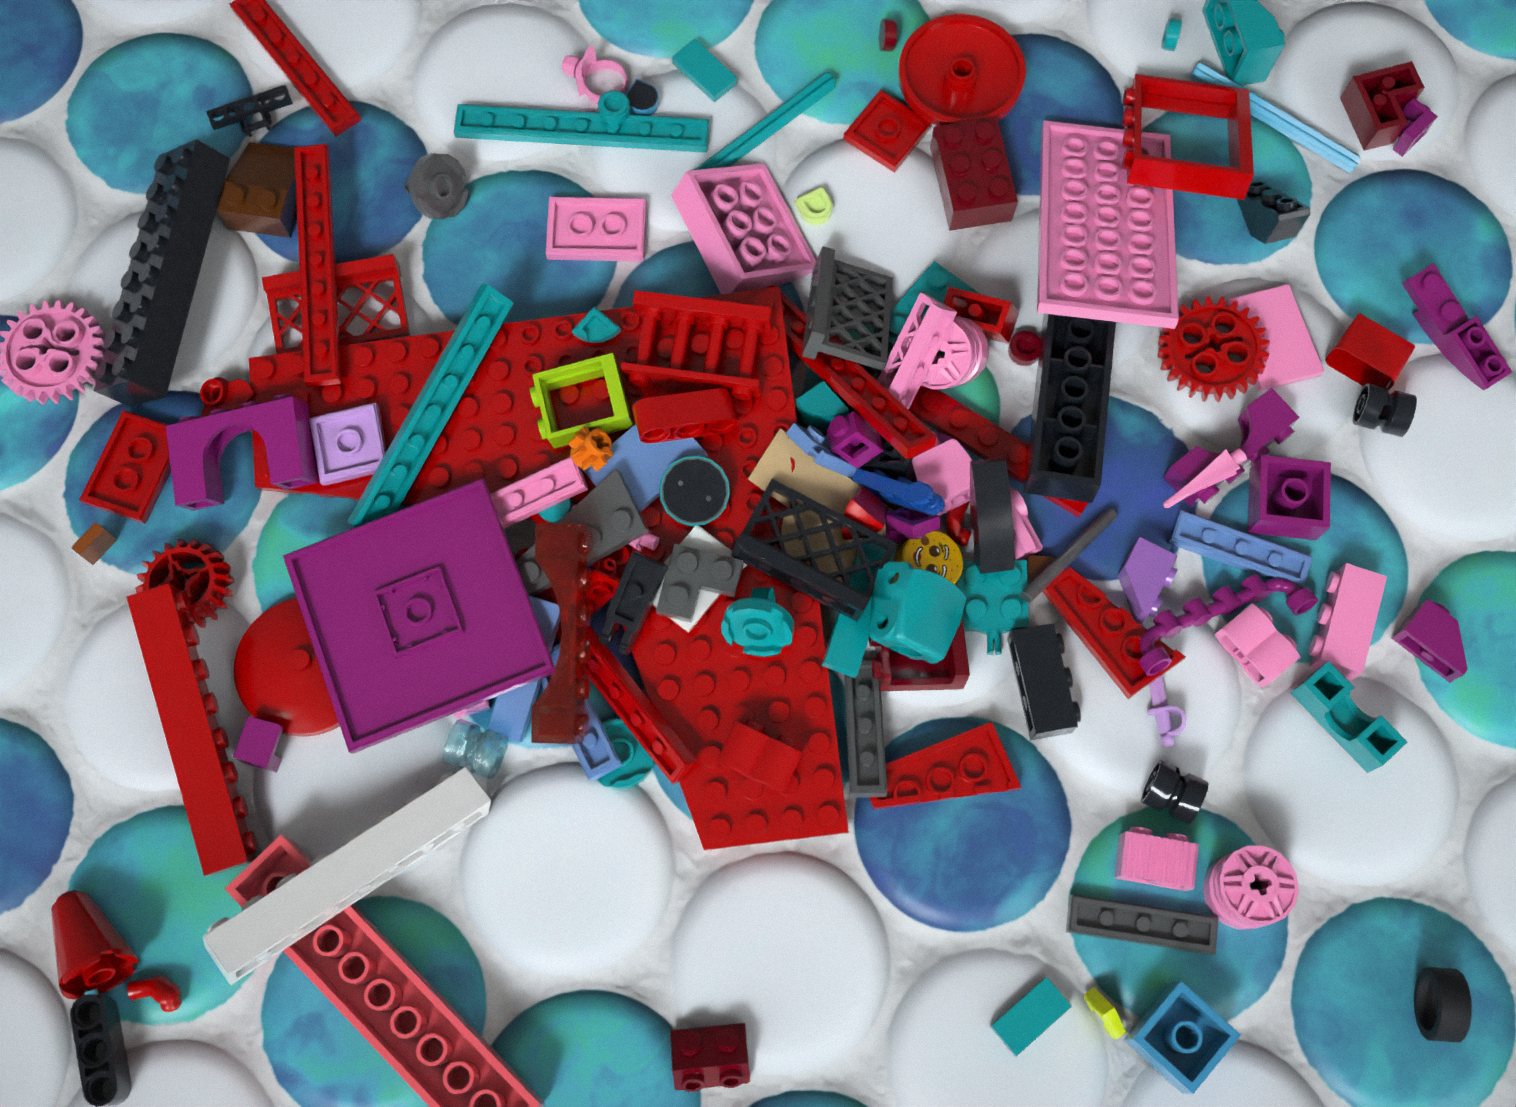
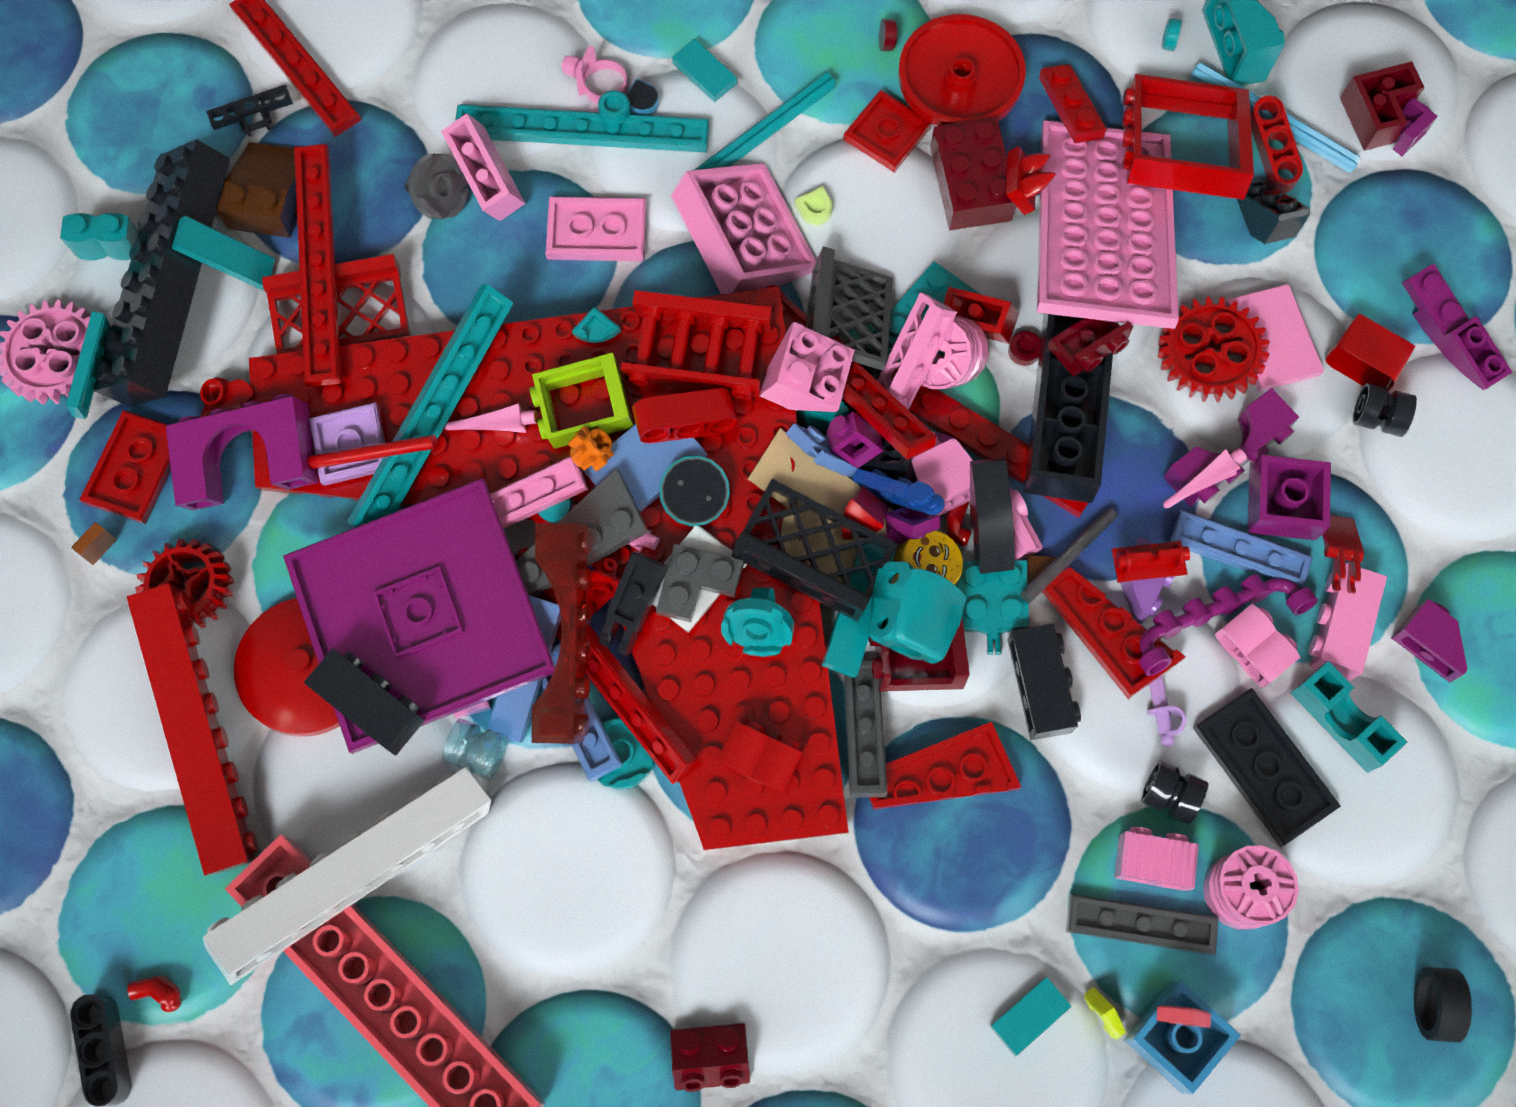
(88, 947): red cone -> none
(90, 357): none -> teal tile
(99, 236): none -> teal brick
(222, 252): none -> teal tile
(259, 744): magenta panel -> none
(365, 700): none -> black brick
(372, 452): none -> red bar
(483, 167): none -> bright pink brick
(505, 419): none -> bright pink piece
(807, 371): none -> bright pink slope
(1025, 178): none -> red tile
(1072, 103): none -> red plate
(1088, 343): none -> dark red bracket
(1150, 561): none -> red hinge
(1183, 1016): none -> coral tile
(1266, 767): none -> black tile
(1280, 130): none -> red beam
(1343, 544): none -> red arm

